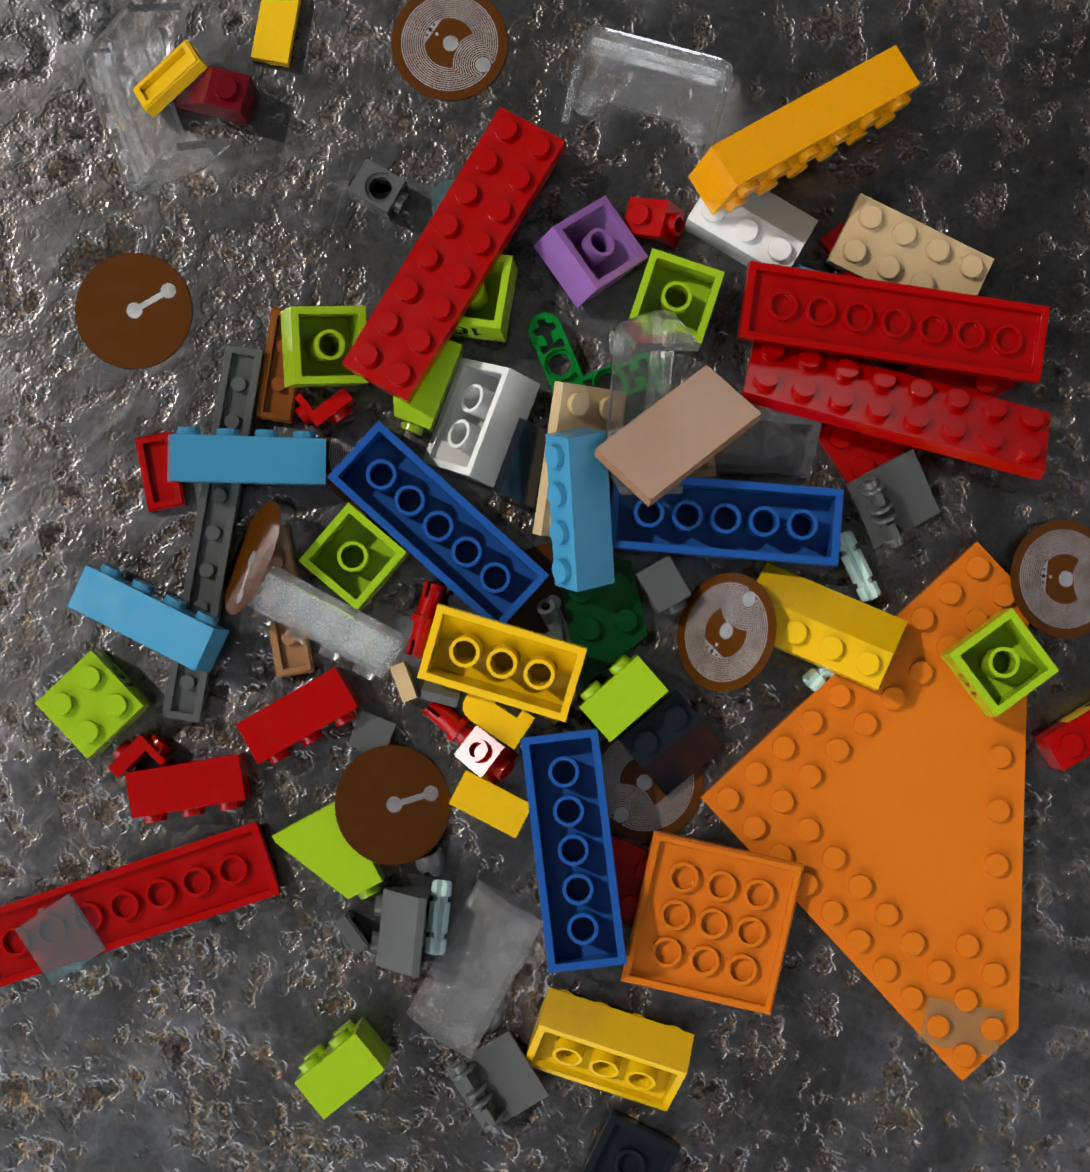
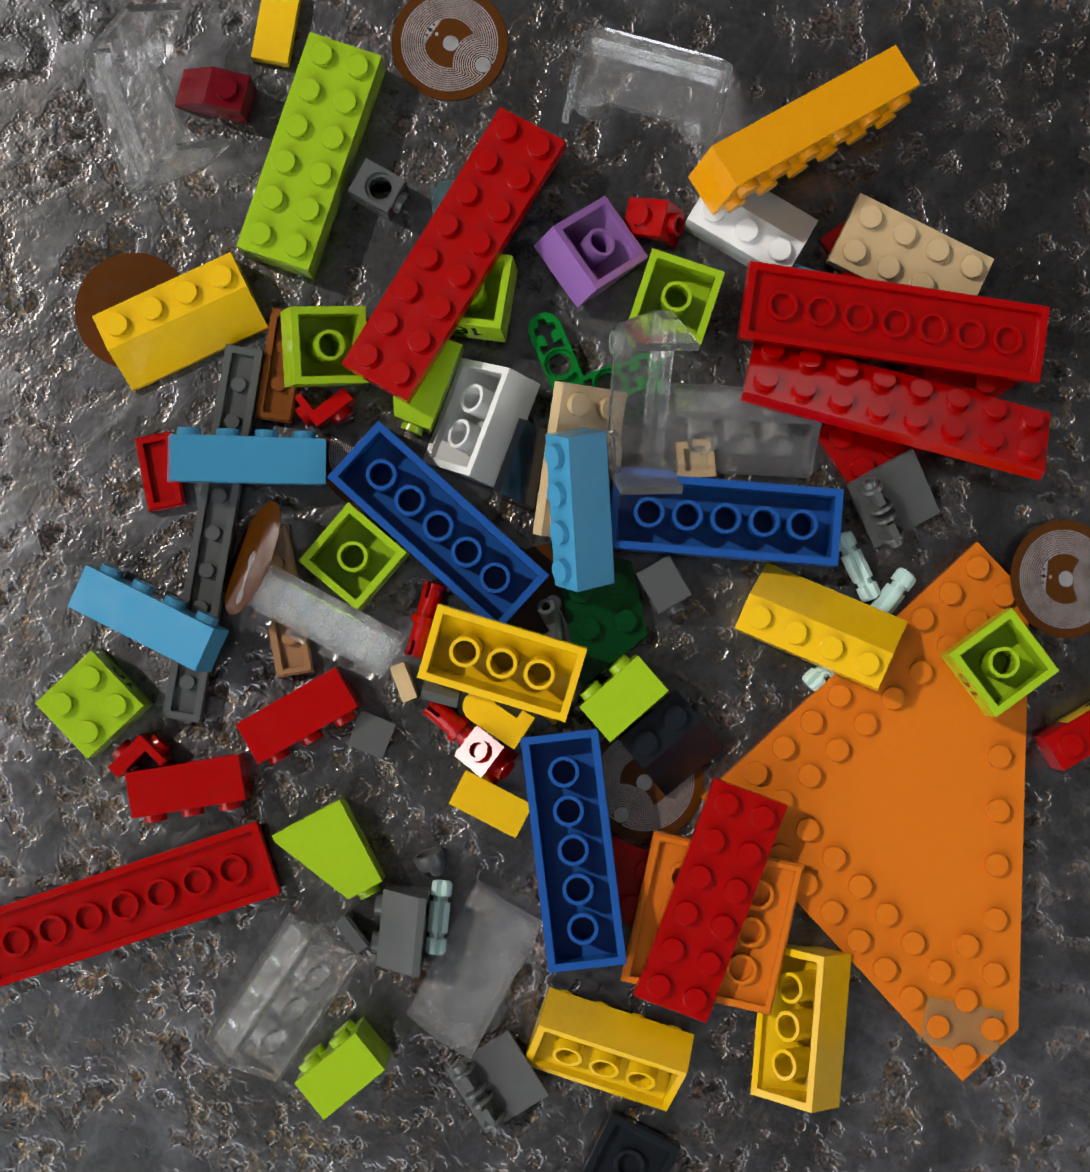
(60, 939): clear light blue piece -> none
(169, 78): yellow tile -> none
(181, 321): none -> yellow slope
(282, 999): none -> clear slope
(311, 155): none -> lime brick
(392, 805): reddish brown piece -> none
(677, 435): medium nougat tile -> none
(710, 899): none -> red plate
(726, 632): reddish brown piece -> none
(804, 1037): none -> yellow slope
(892, 593): none -> light aqua axle

